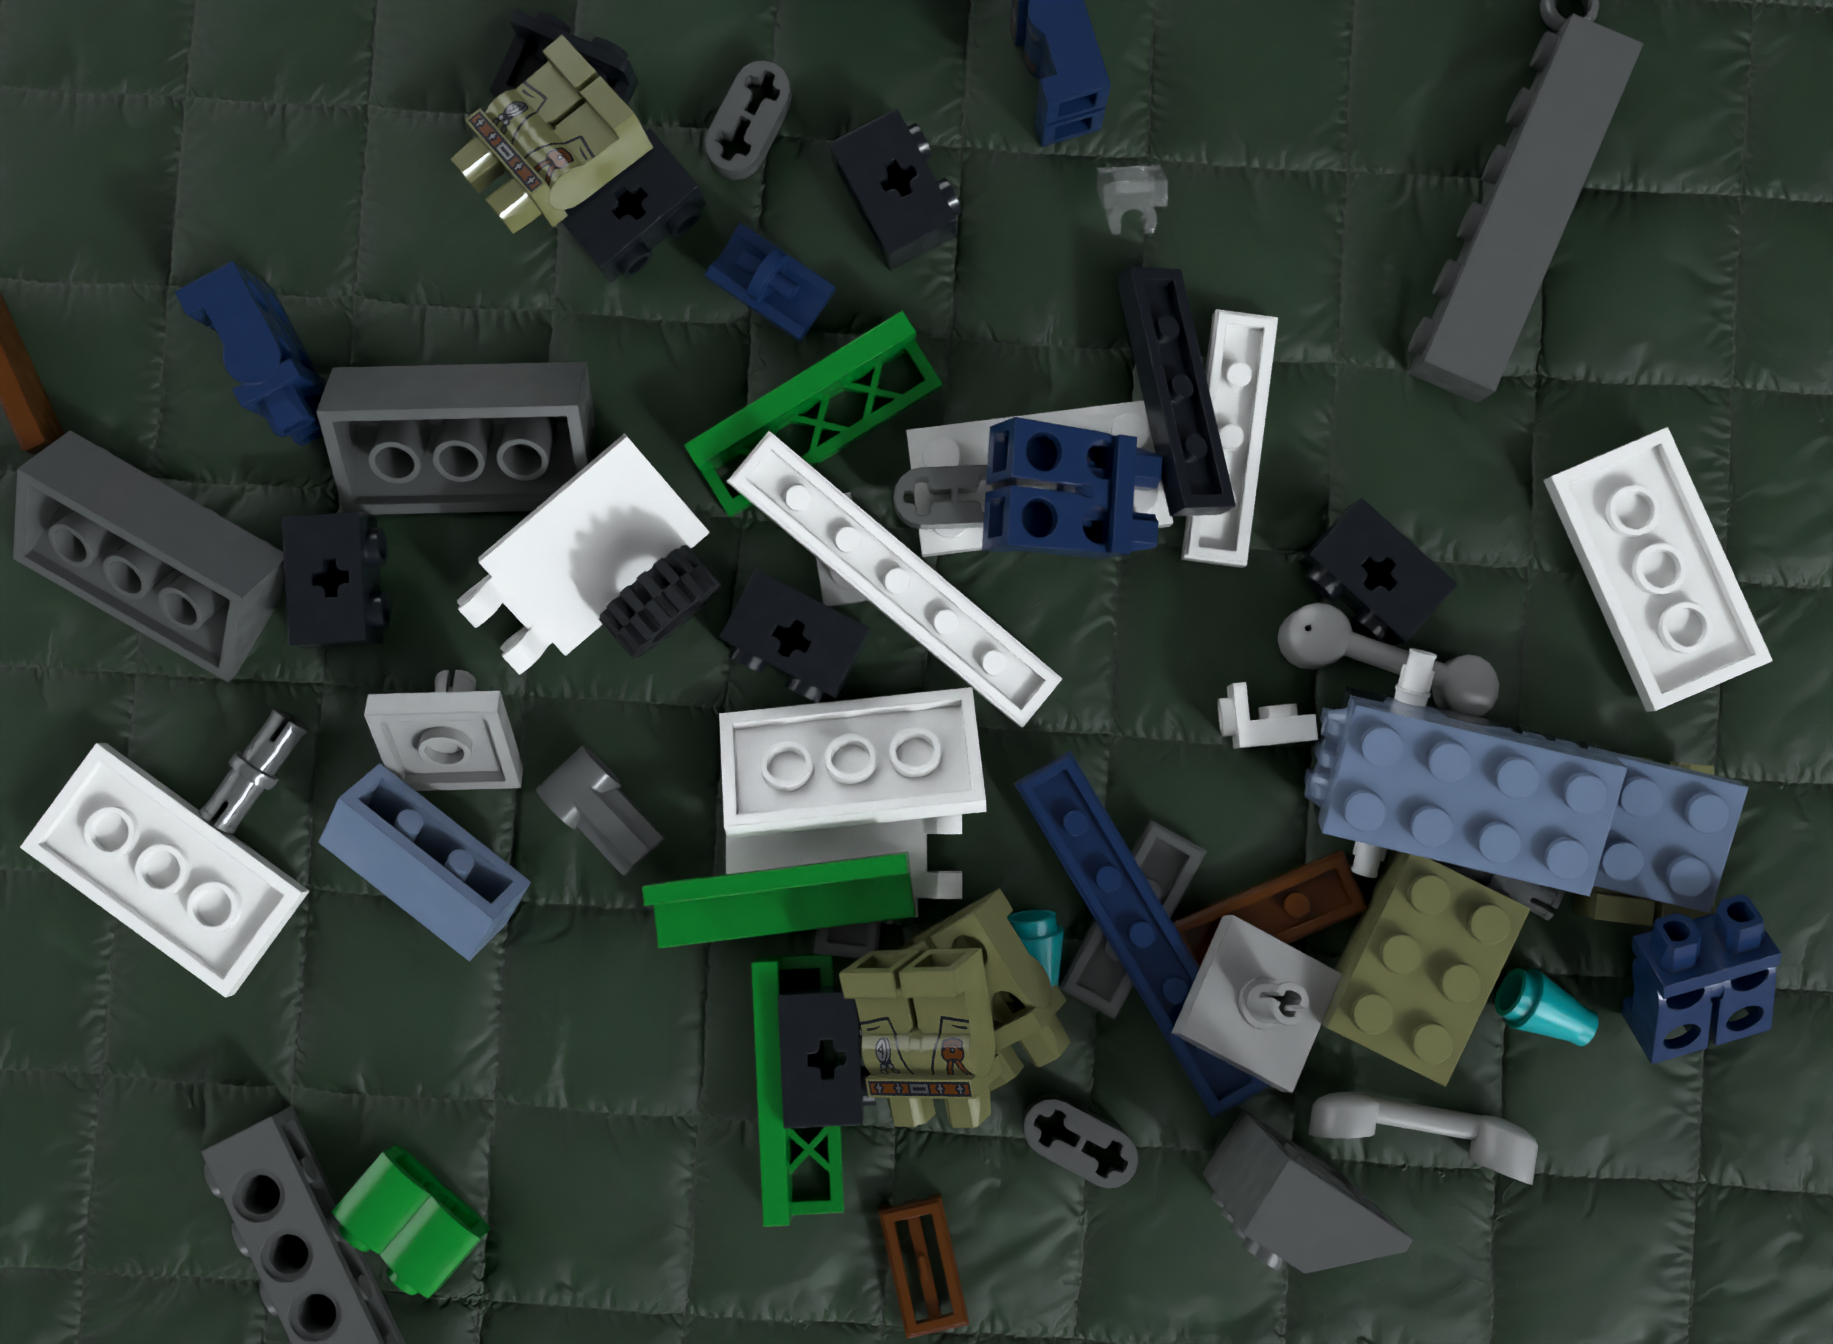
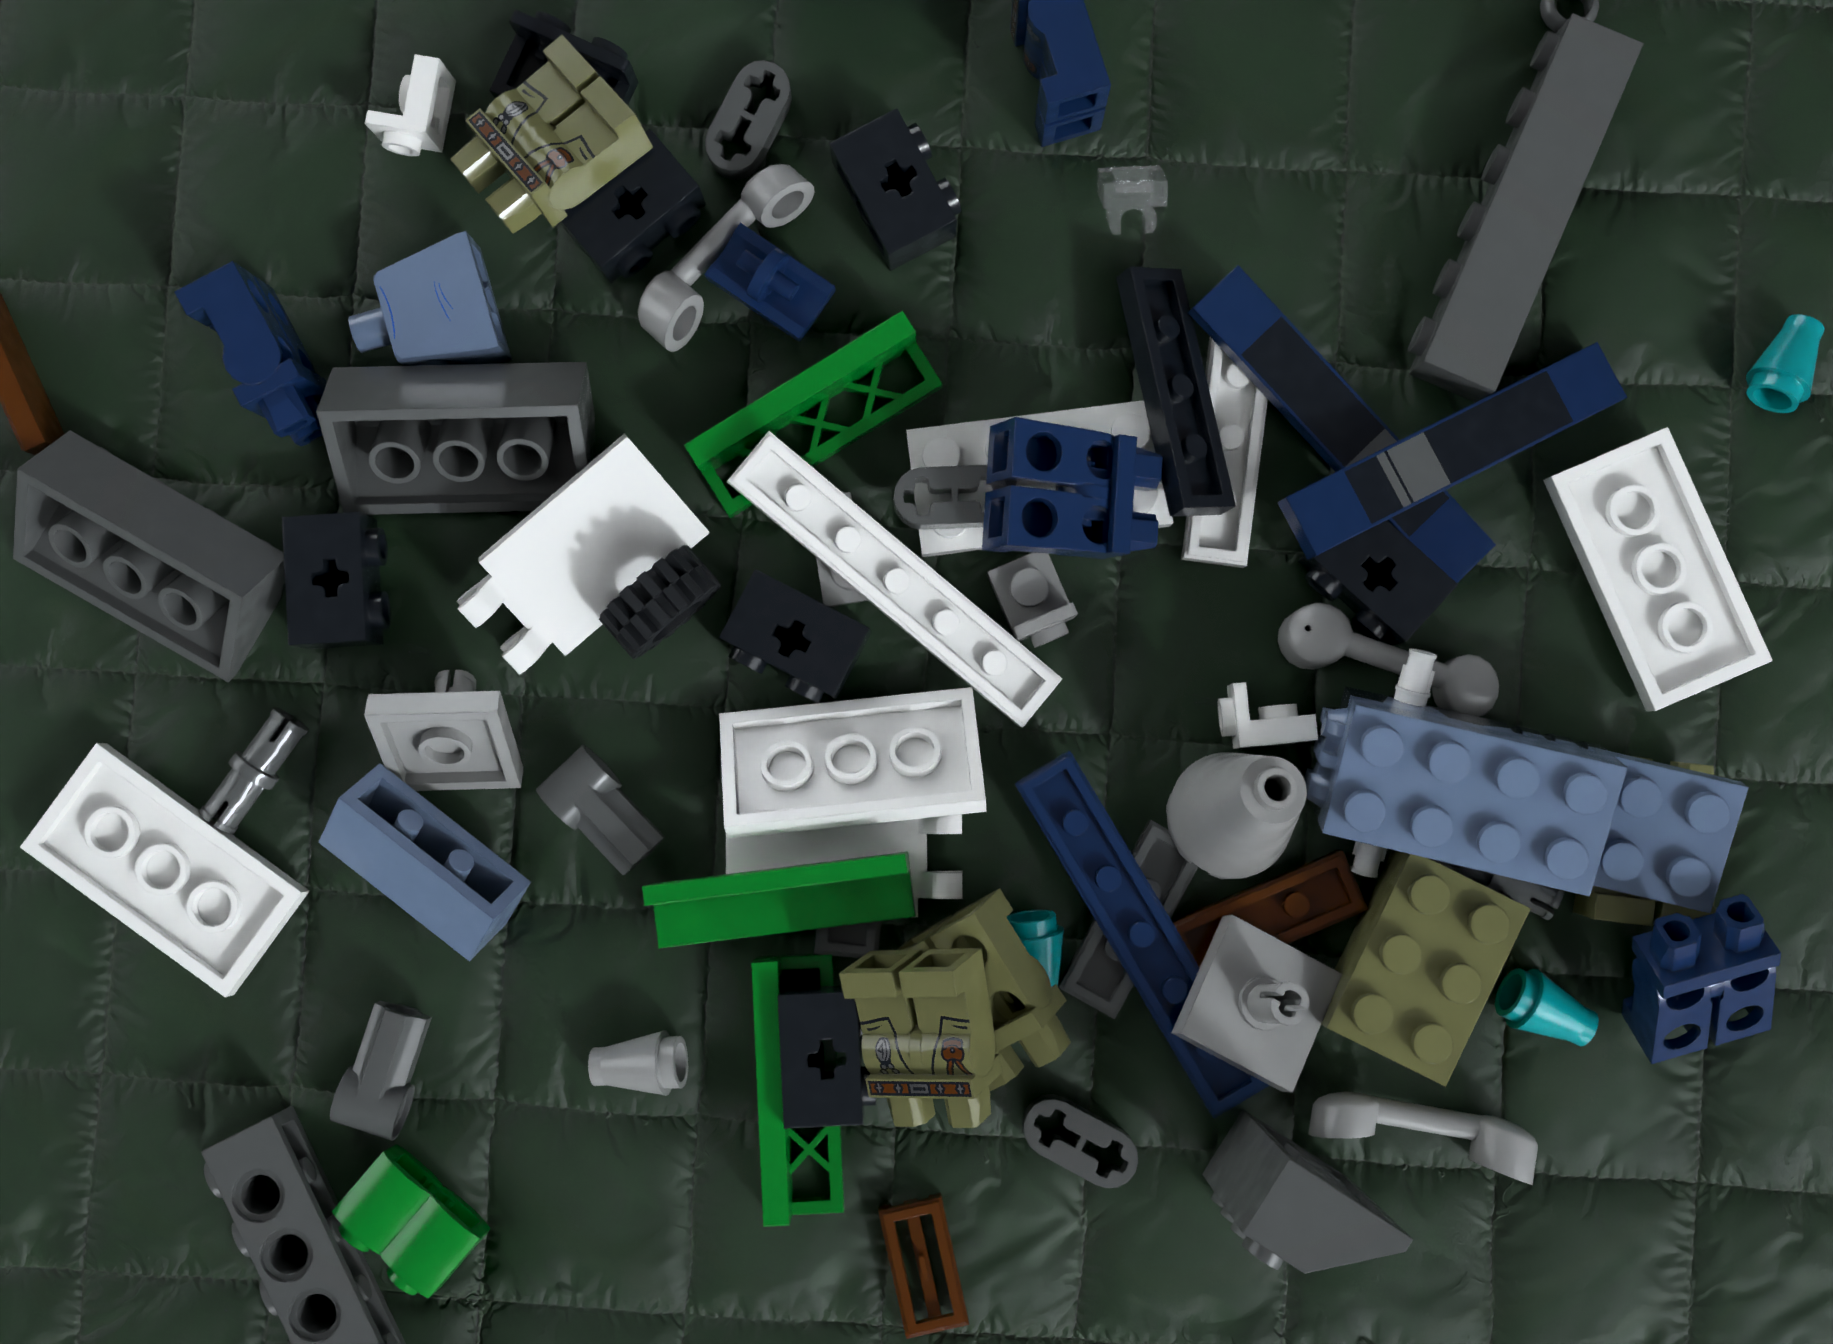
(377, 1088): none -> dark grey piece
(425, 106): none -> white bracket
(435, 309): none -> sand blue torso
(641, 1064): none -> light grey cone
(669, 305): none -> light grey piece
(1032, 598): none -> light grey bracket
(1235, 812): none -> light grey cone
(1327, 410): none -> tile
(1450, 451): none -> tile
(1787, 366): none -> teal cone

